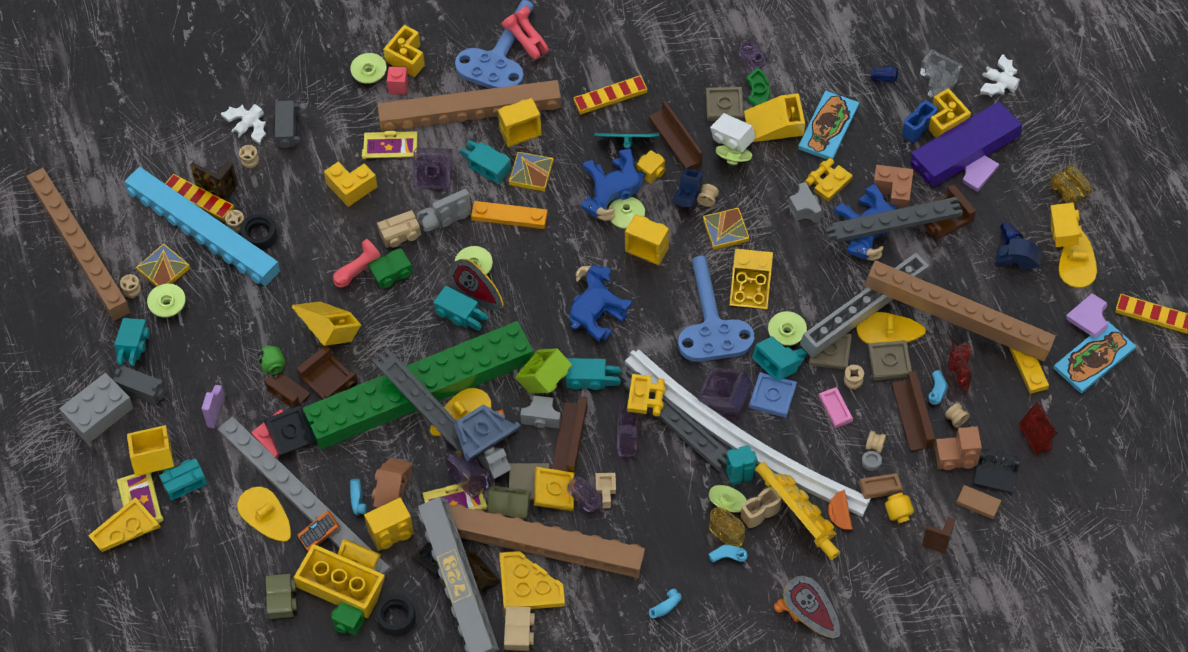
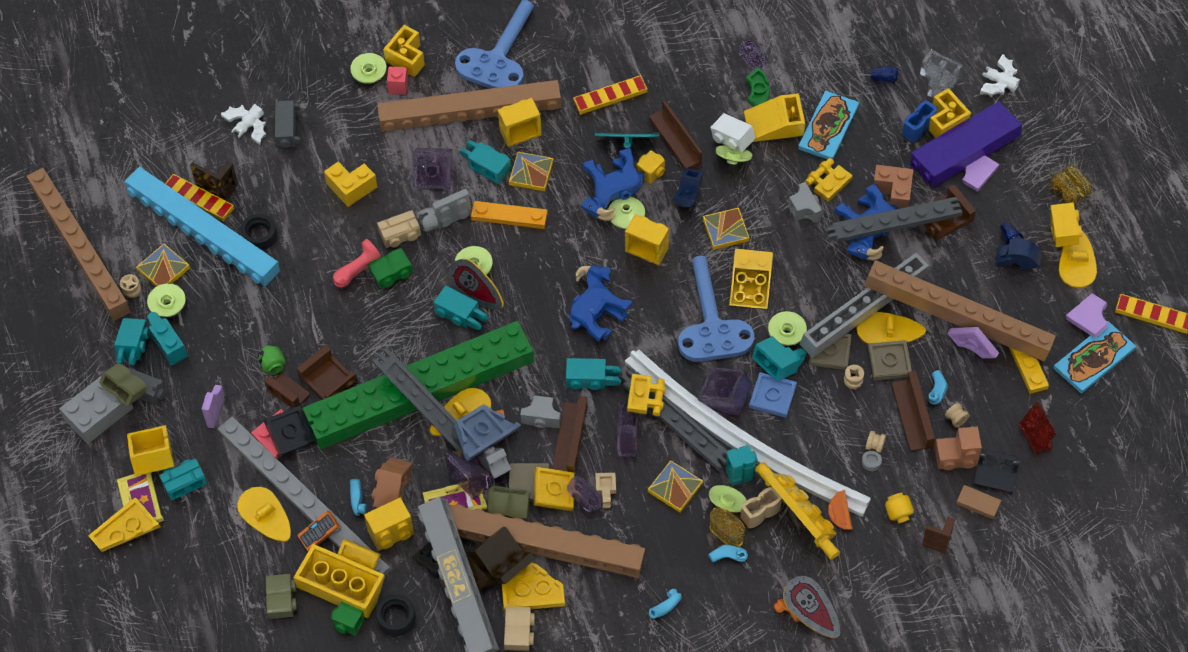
(123, 384): none -> olive brick
(166, 339): none -> teal hinge
(234, 216): tan wheel -> none
(251, 152): tan wheel -> none
(328, 322): yellow slope -> none
(379, 146): door -> none
(503, 556): none -> dark brown bracket
(535, 43): coral piece -> none
(543, 371): lime brick -> none
(675, 486): none -> tile
(707, 195): tan wheel -> none
(724, 100): dark tan tile -> none
(835, 407): bright pink tile -> none
(880, 486): medium nougat tile -> none
(959, 364): clear red hinge -> none
(973, 339): none -> lavender tile

